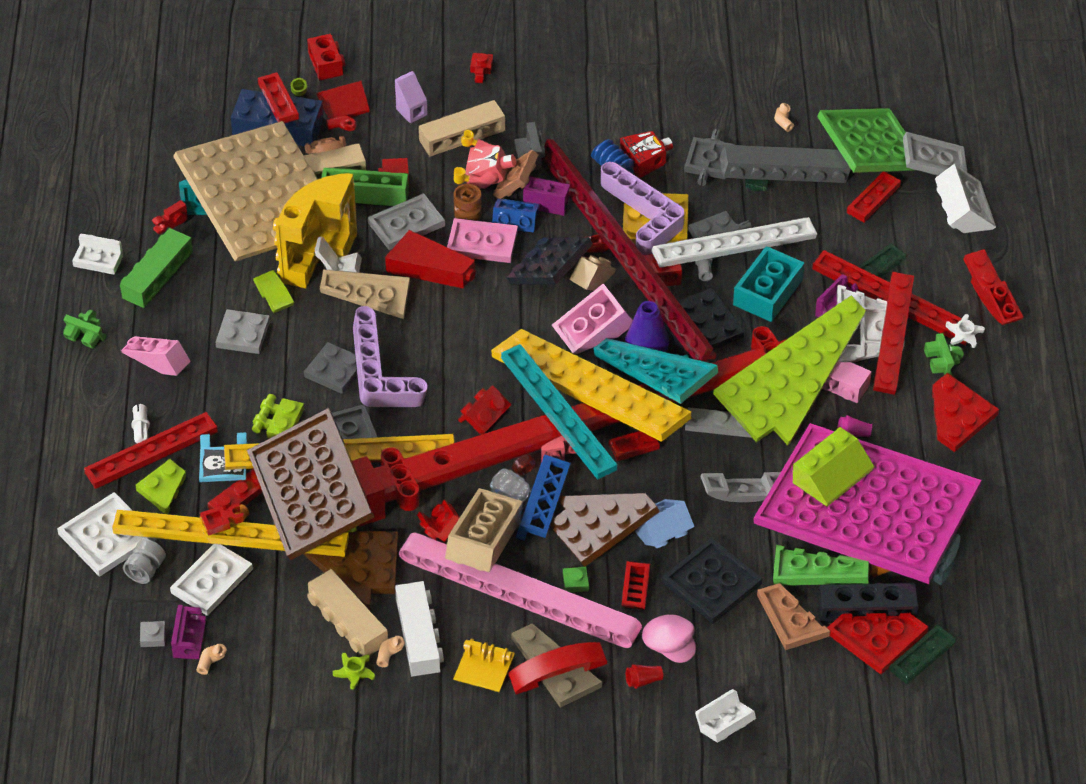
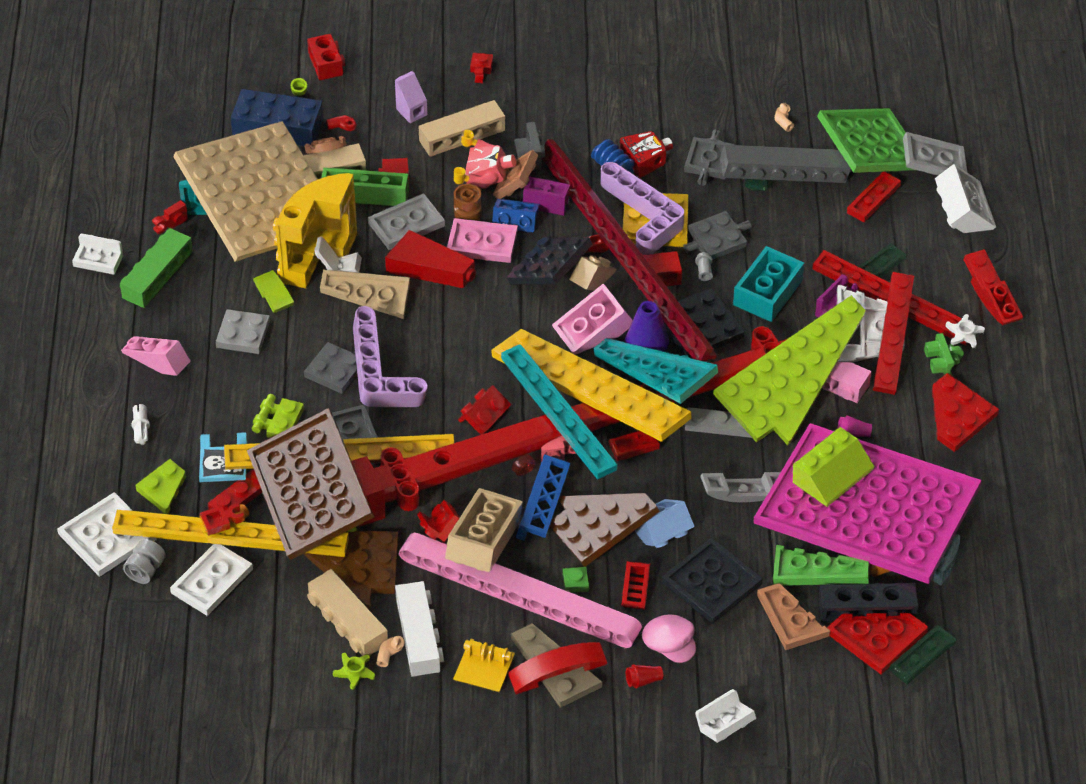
(87, 326): bright green hips -> none
(150, 450): red plate -> none
(152, 634): light grey plate -> none
(188, 633): magenta hinge -> none
(209, 656): light nougat arm -> none
(278, 98): red plate -> none
(344, 100): red slope -> none
(510, 485): clear gear -> none
(734, 242): white tile -> none

